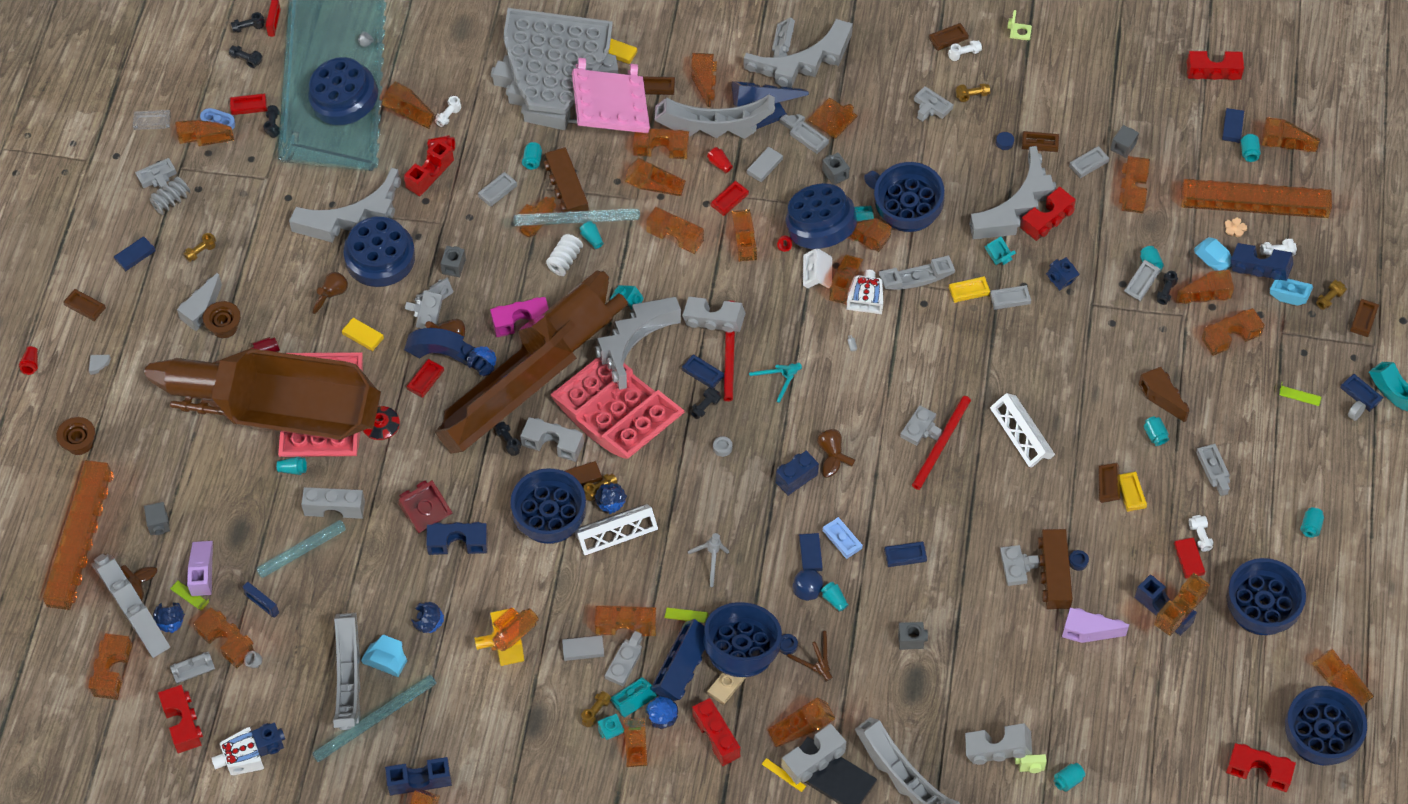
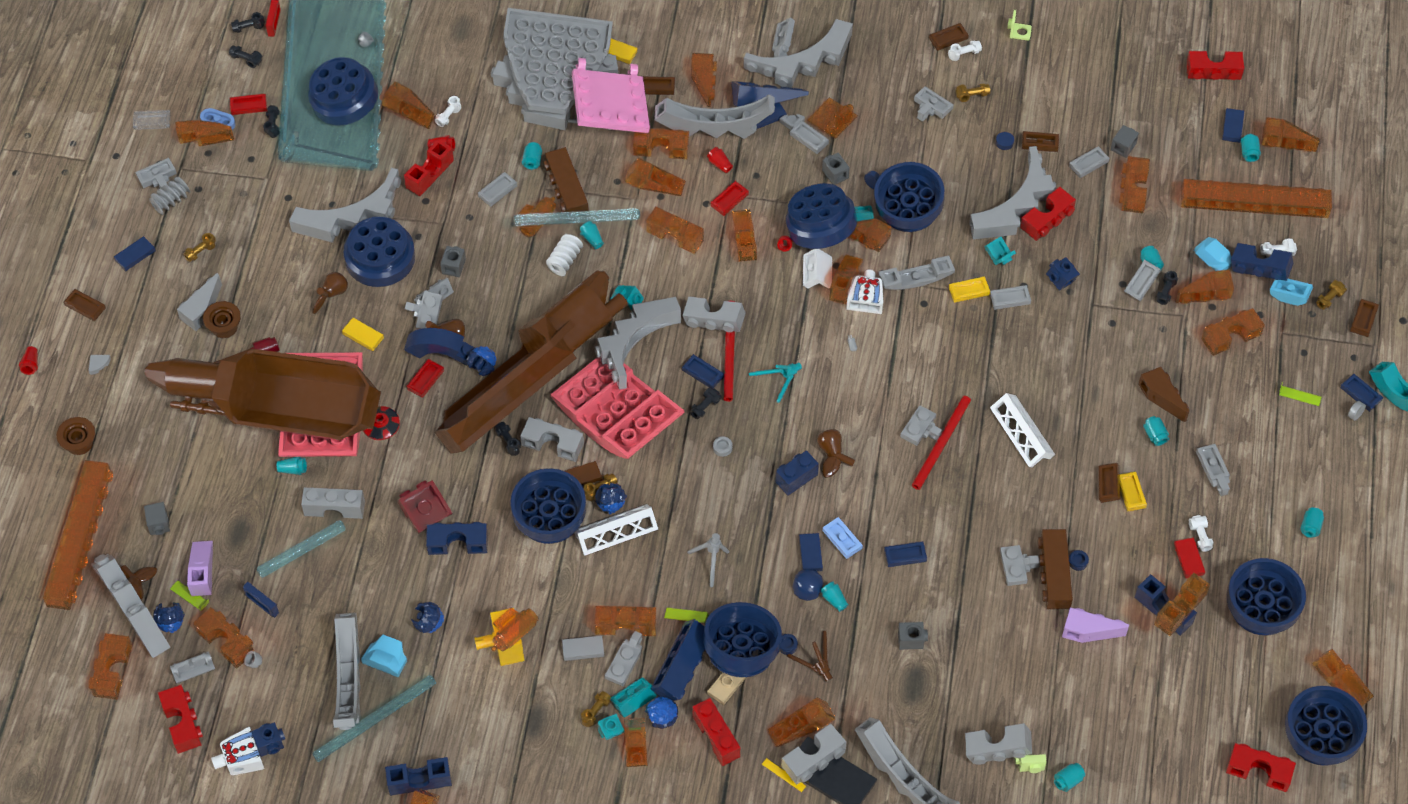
(505, 316): dark pink arch -> none
(764, 164): light grey tile -> none
(1235, 228): light nougat plant -> none

